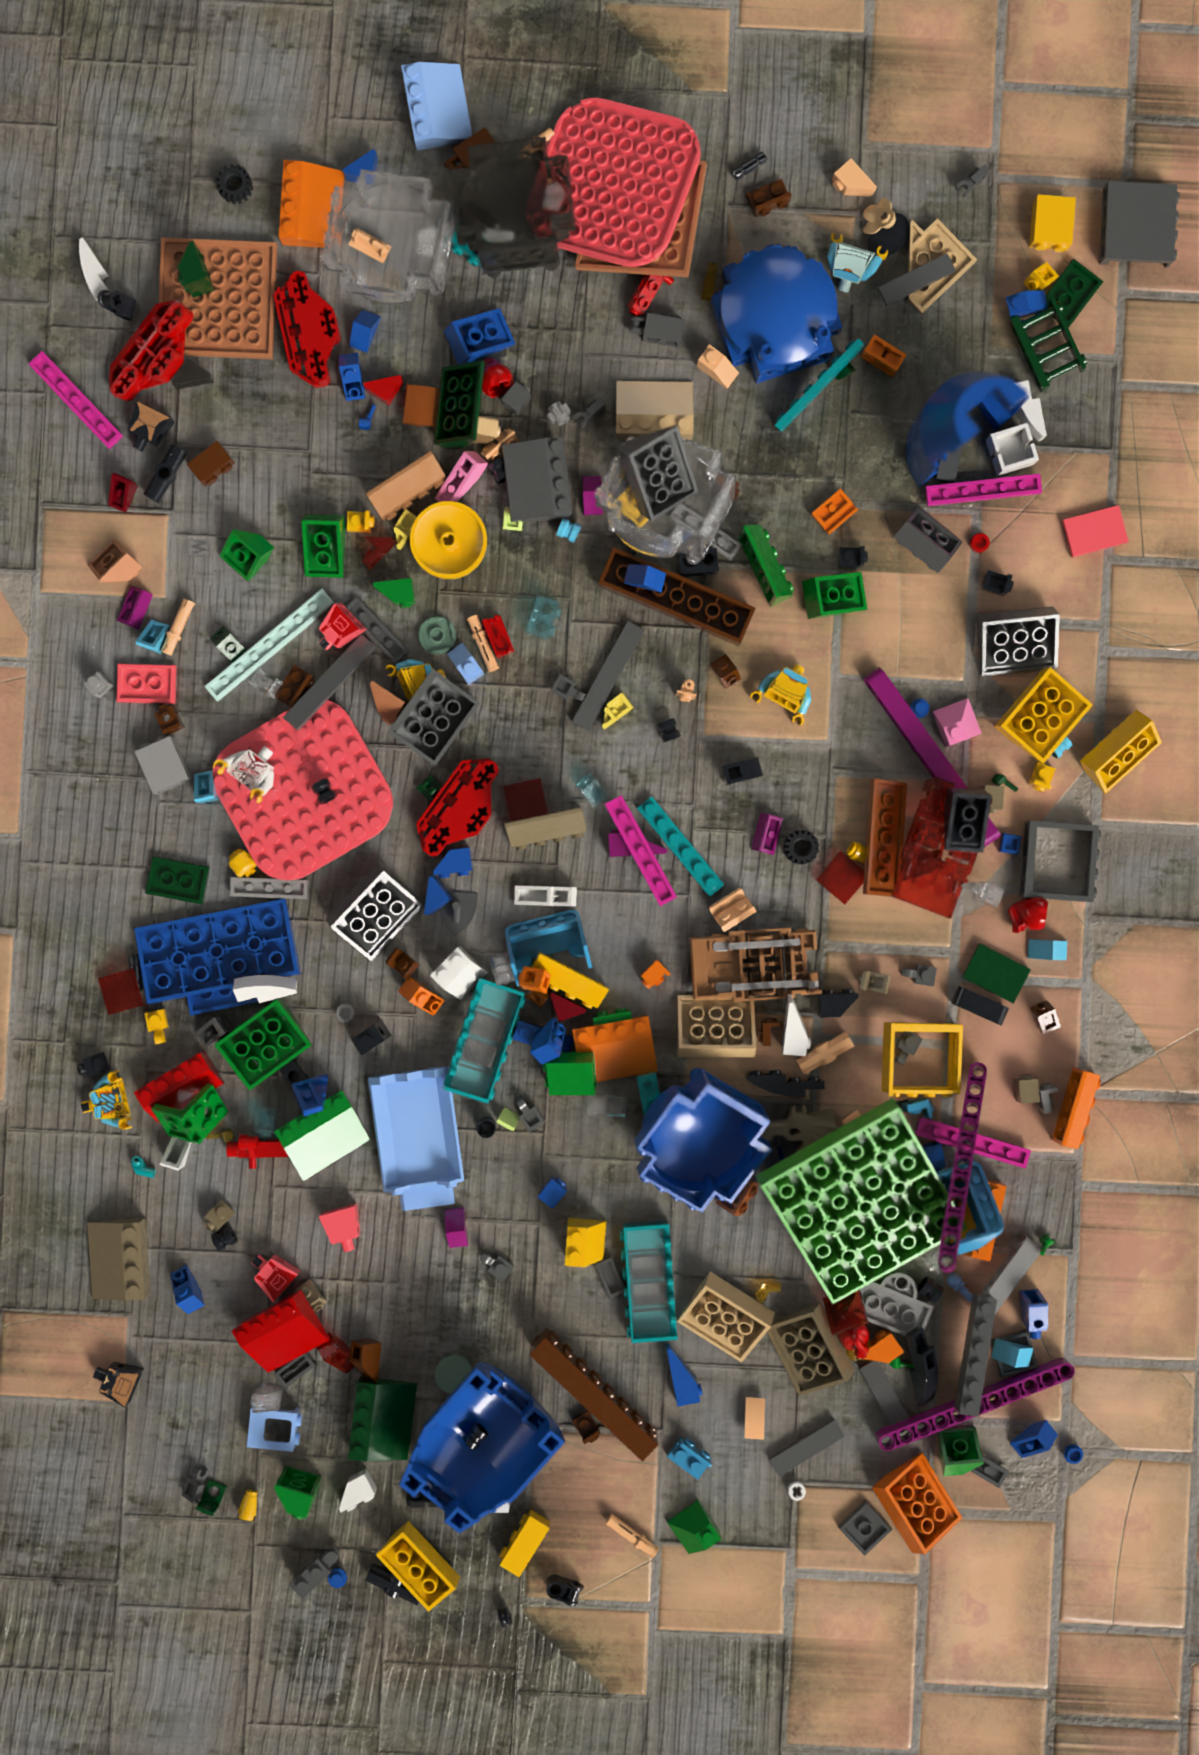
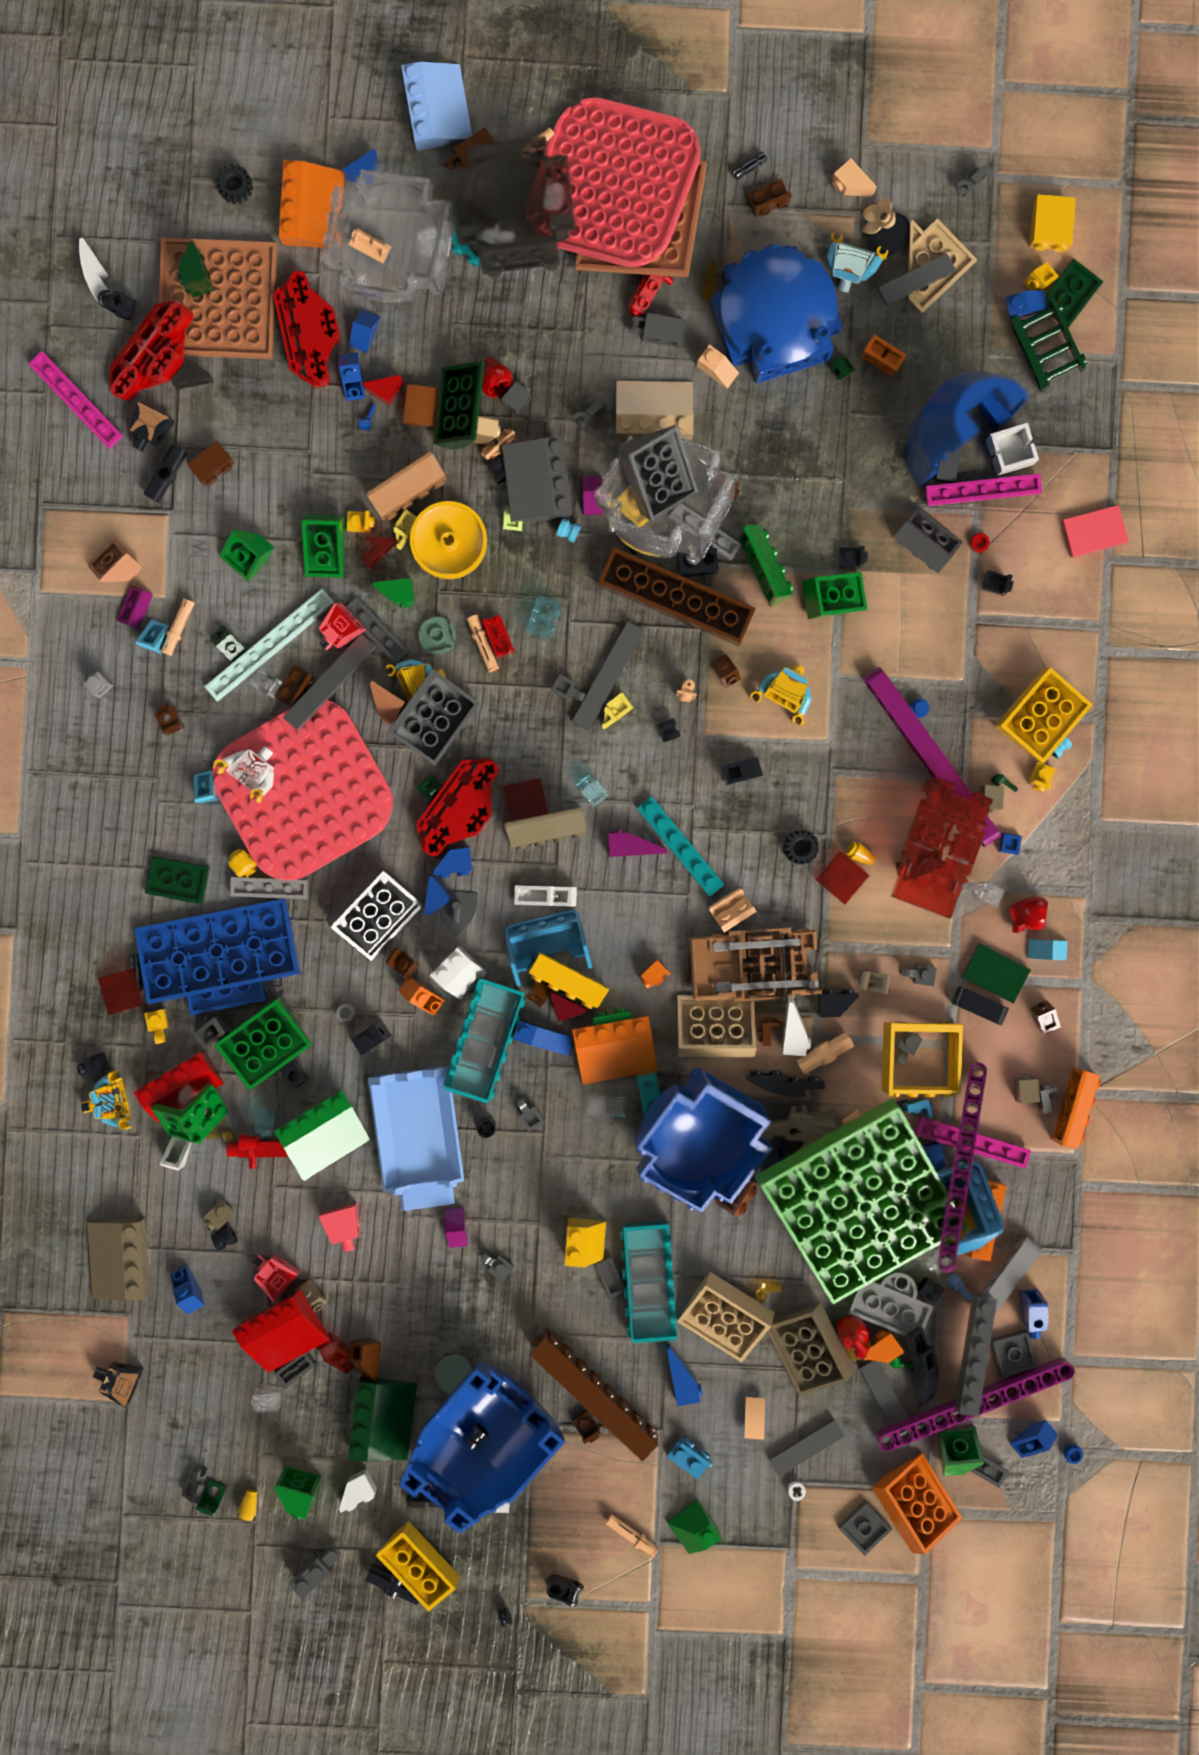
(121, 492): dark red slope -> none
(140, 1168): teal arm -> none
(146, 683): coral tile -> none
(163, 764): light grey brick -> none
(257, 1428): light blue window -> none
(263, 987): white slope -> none
(311, 1094): blue wing -> none
(323, 791): black wheel -> none
(337, 1578): blue plate -> none
(462, 477): bright pink slope -> none
(465, 663): light blue slope -> none
(478, 336): blue slope -> none
(501, 968): clear slope -> none
(508, 1119): yellowish green slope -> none
(524, 1542): yellow brick -> none
(539, 976): orange brick -> none
(548, 1041): blue slope -> none
(553, 1192): blue brick -> none
(558, 413): light grey gear -> none
(571, 1074): green brick -> none
(640, 850): dark pink plate -> none
(645, 577): blue slope -> none
(767, 833): magenta slope -> none
(824, 379): teal plate -> none
(834, 511): orange plate -> none
(846, 1313): clear red tile -> none
(884, 836): dark orange plate -> none
(956, 722): bright pink slope -> none
(966, 819): black slope -> none
(1012, 1353): medium azure slope -> none
(1018, 640): dark grey slope -> none
(1029, 860): dark grey window -> none
(1032, 414): white slope -> none
(1046, 1241): green hand -> none
(1121, 751): yellow slope -> none
(1139, 222): dark grey panel -> none

